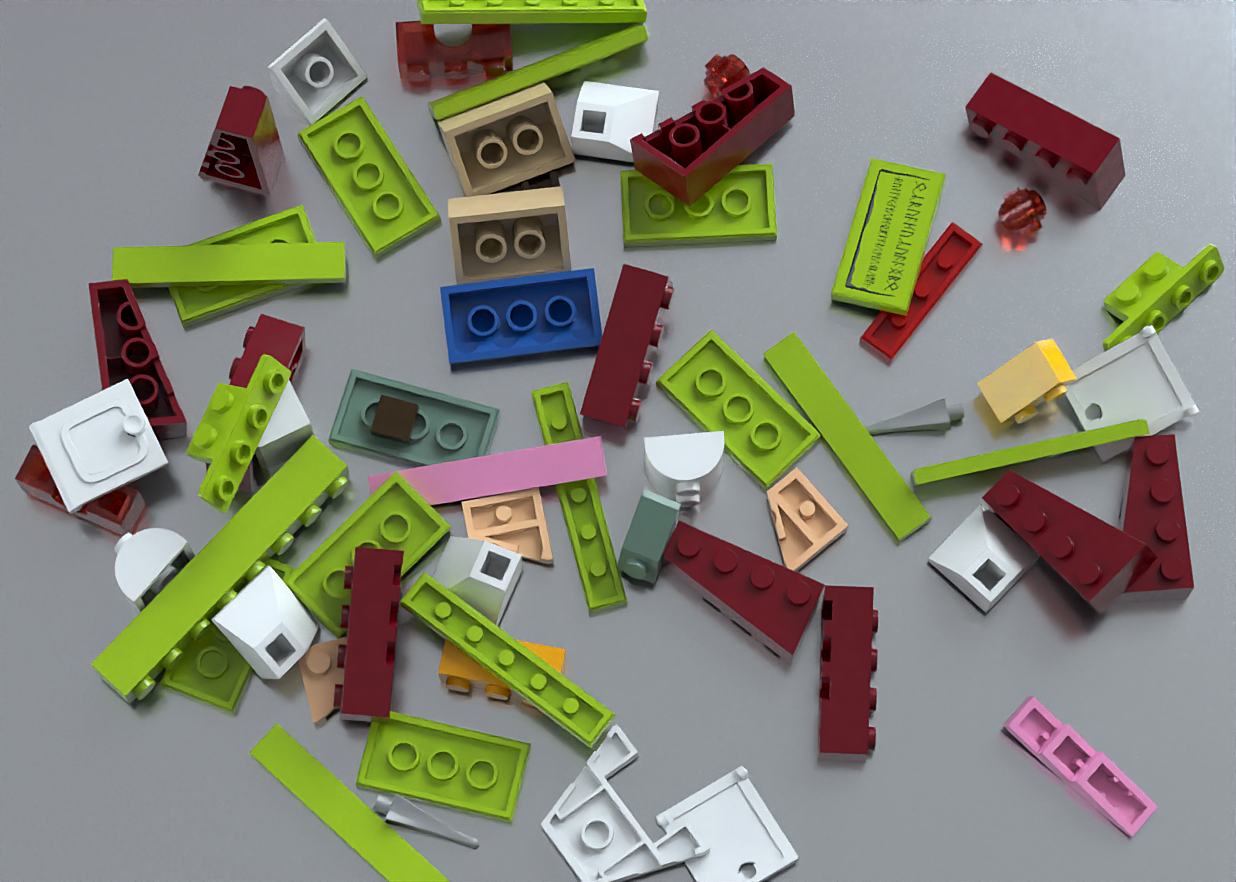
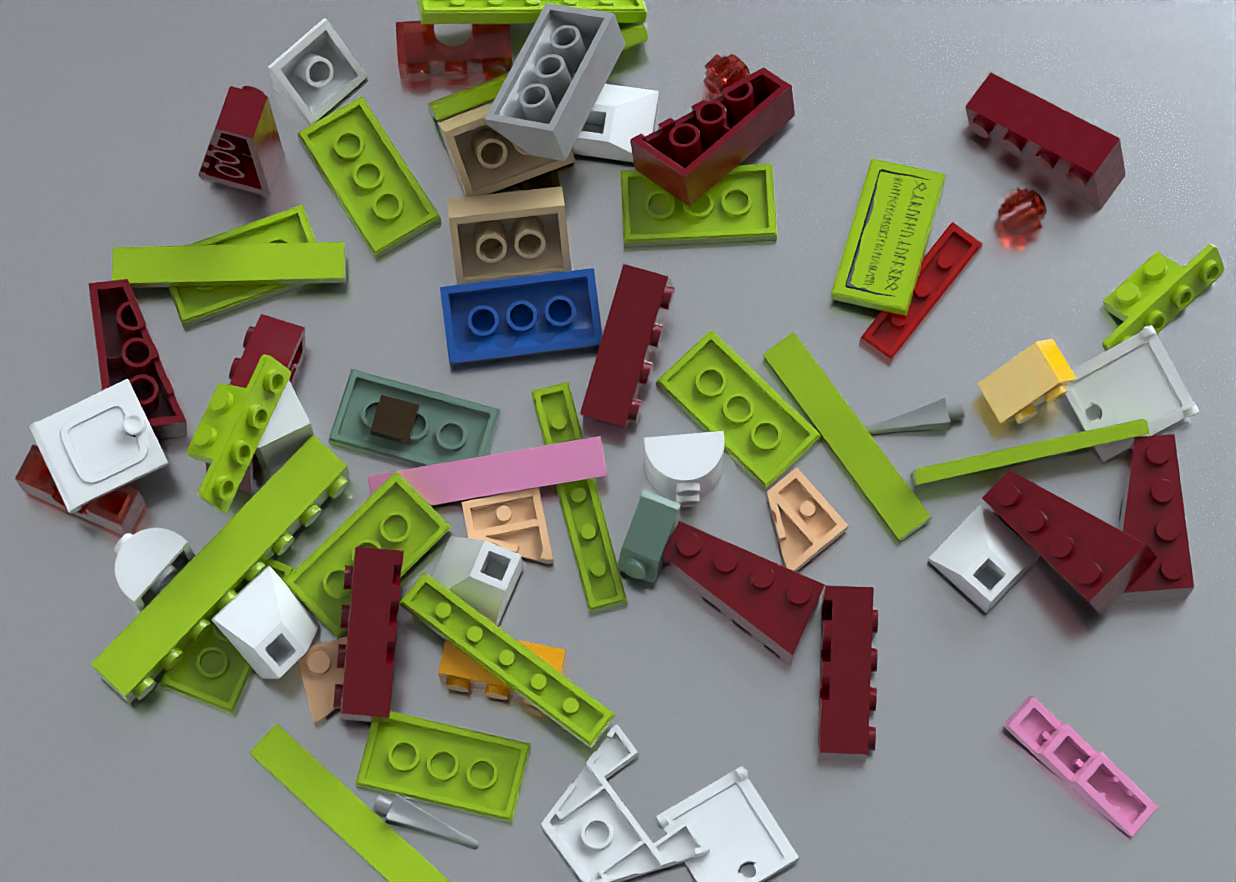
(556, 79): none -> light grey slope

